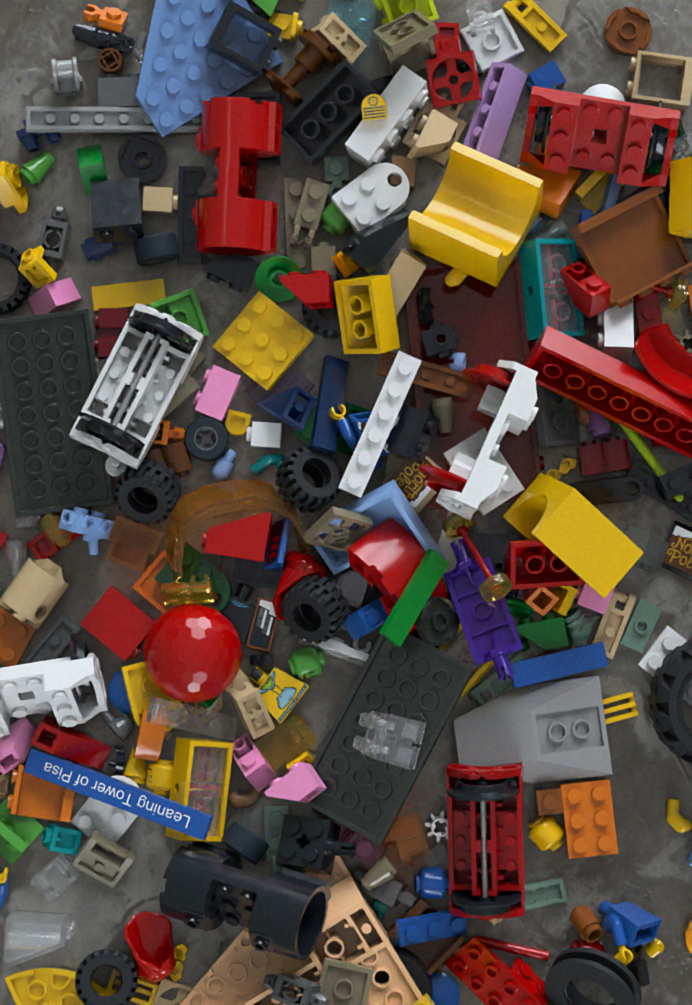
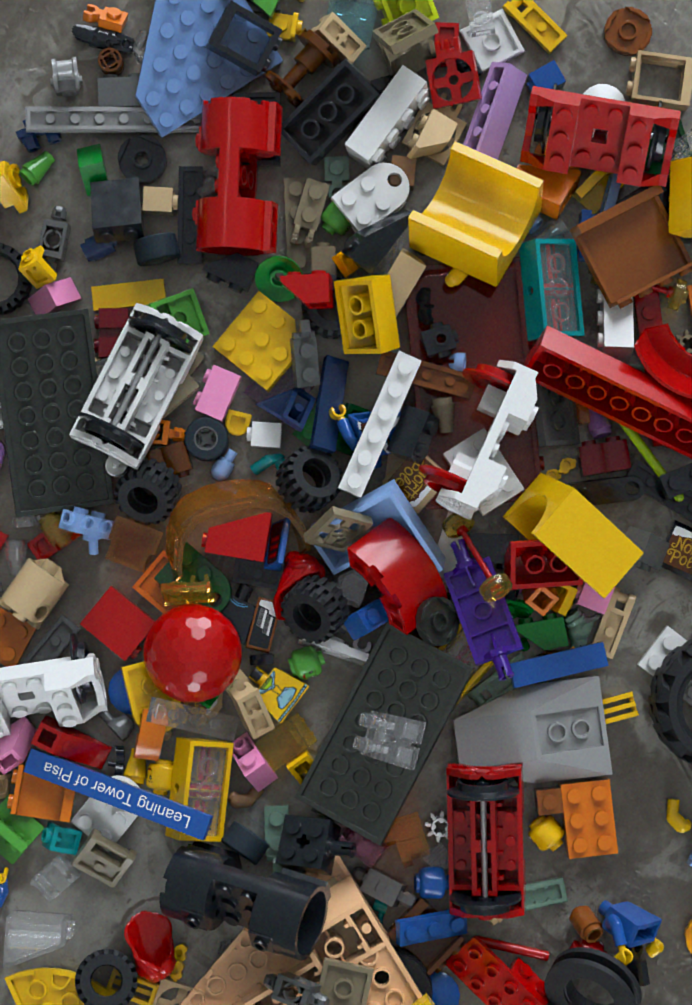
(298, 785): bright pink slope -> none
(304, 355): none -> dark grey hinge
(374, 107): yellow tile -> none
(379, 873): dark tan cone -> none
(414, 597): green tile -> none
(586, 289): red slope -> none
(640, 626): sand green plate -> none

